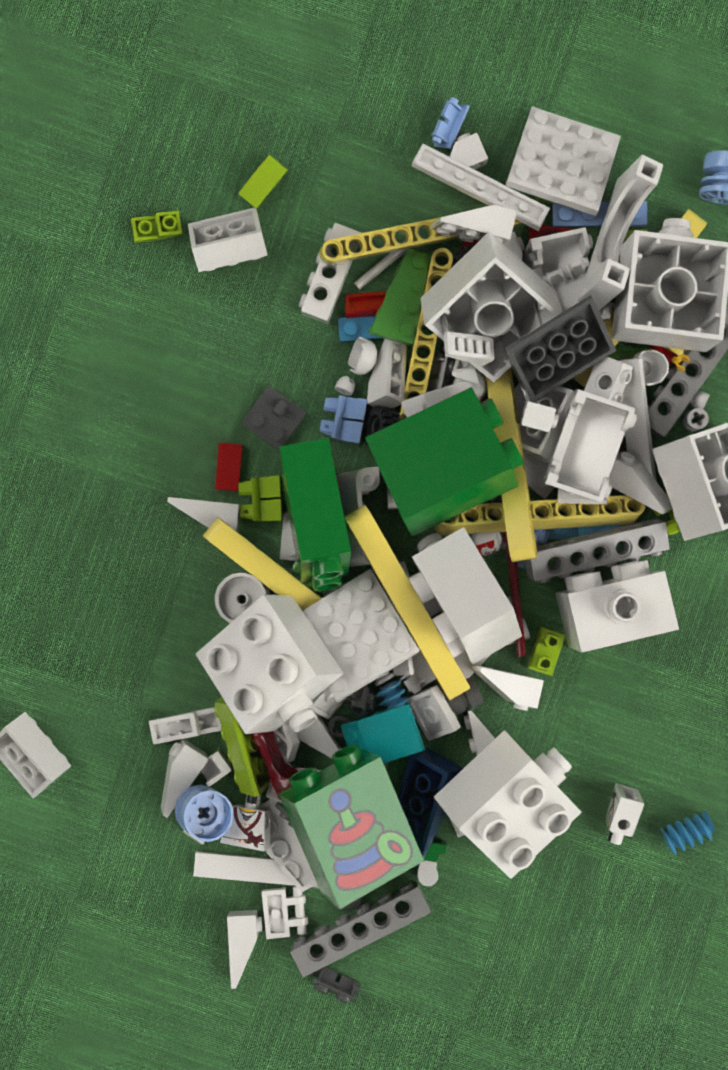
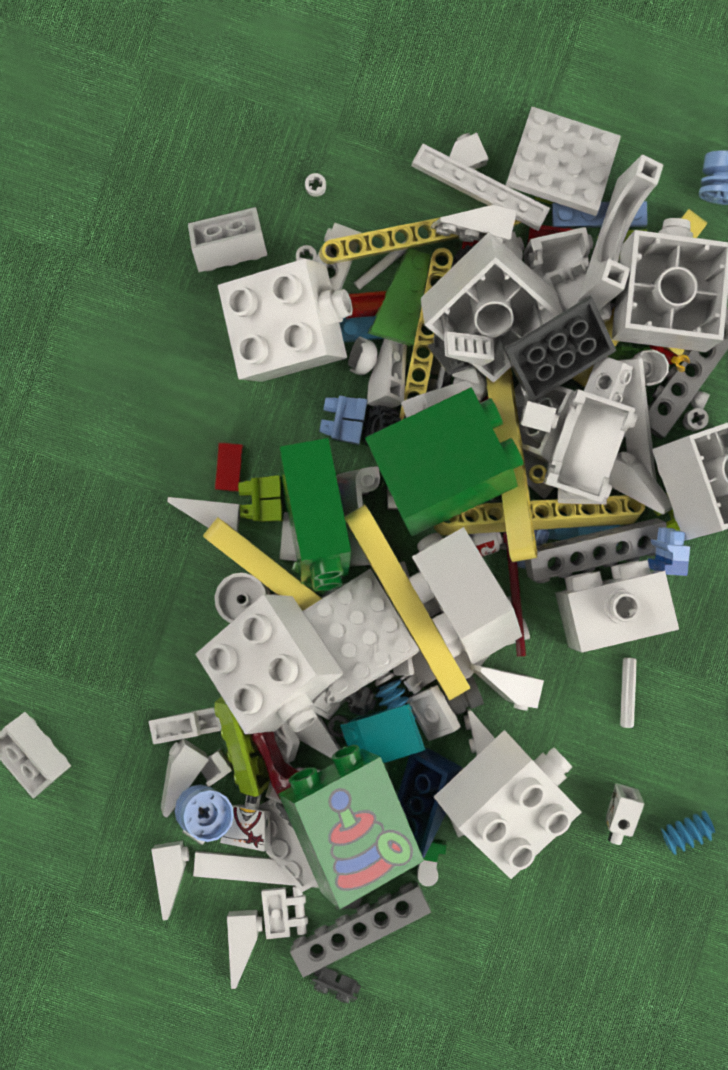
(156, 227): lime slope -> none
(169, 868): none -> white slope
(263, 181): lime slope -> none
(274, 418): dark grey hinge -> none
(284, 320): none -> white brick
(301, 250): none -> white bush
(311, 179): none -> white bush
(345, 386): white hinge -> none
(446, 131): light blue hinge -> none
(449, 364): none -> dark grey hinge
(535, 479): none -> light yellow pin
(548, 647): lime hips -> none
(628, 692): none -> white axle
(670, 553): none -> light blue hips

